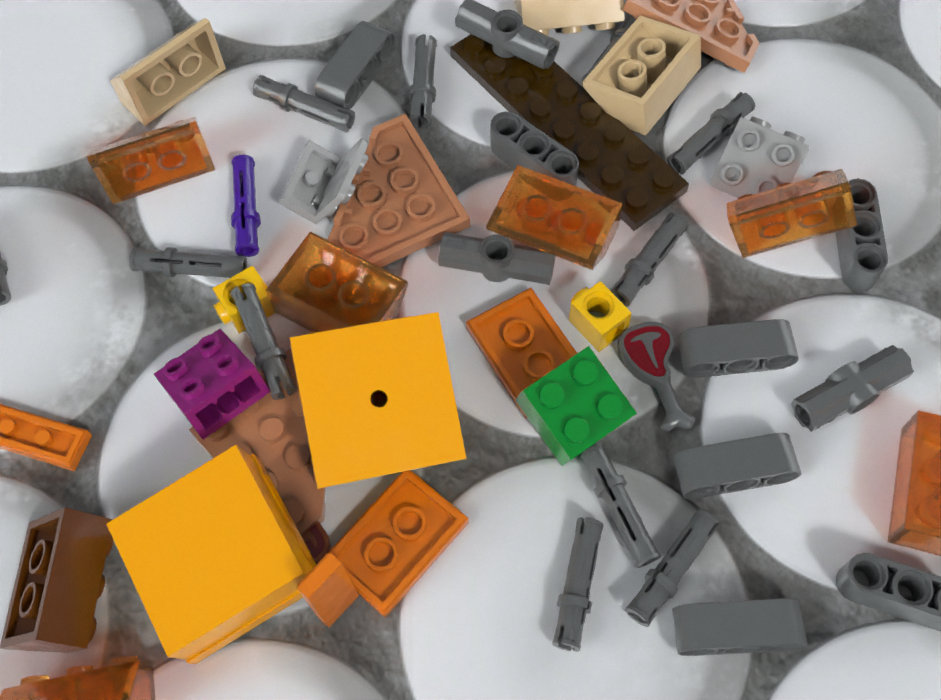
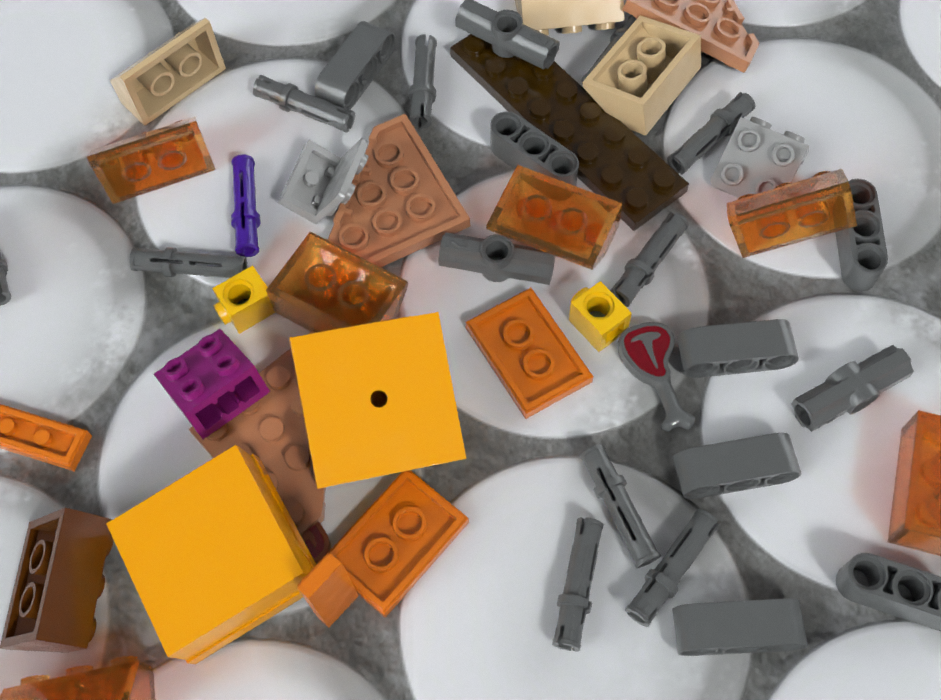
(268, 354): dark grey pin -> none
(575, 405): green brick -> none

